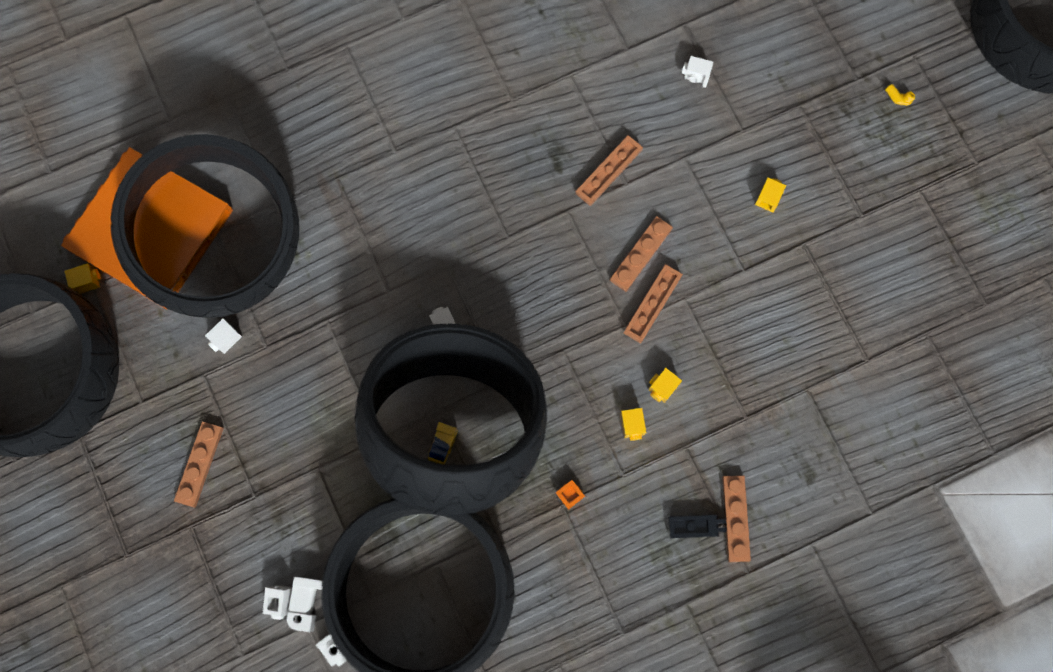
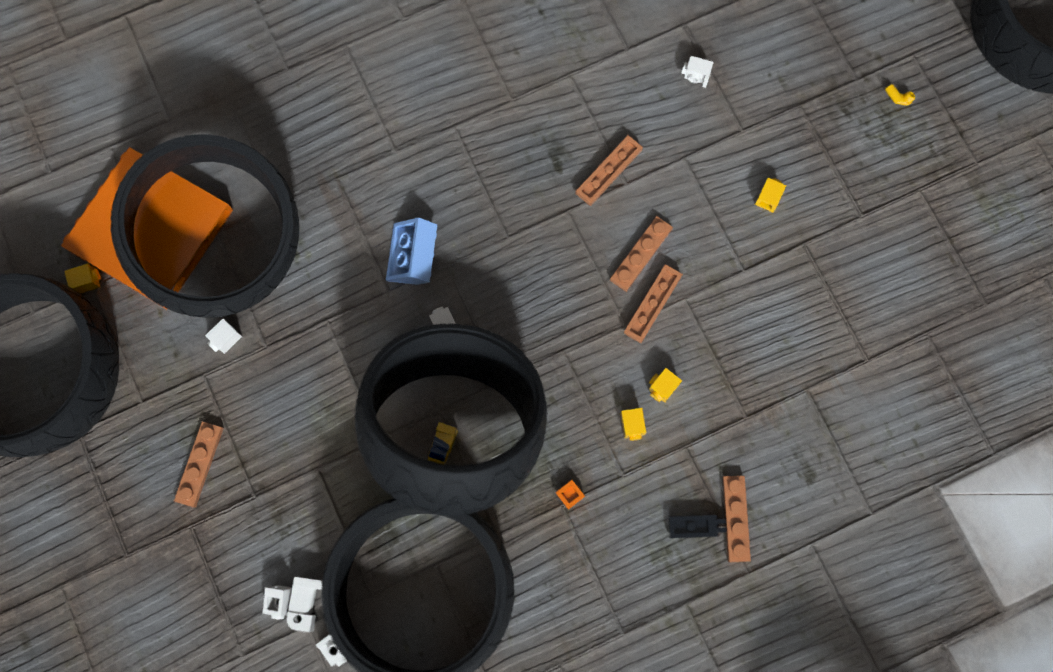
(411, 251): none -> light blue slope

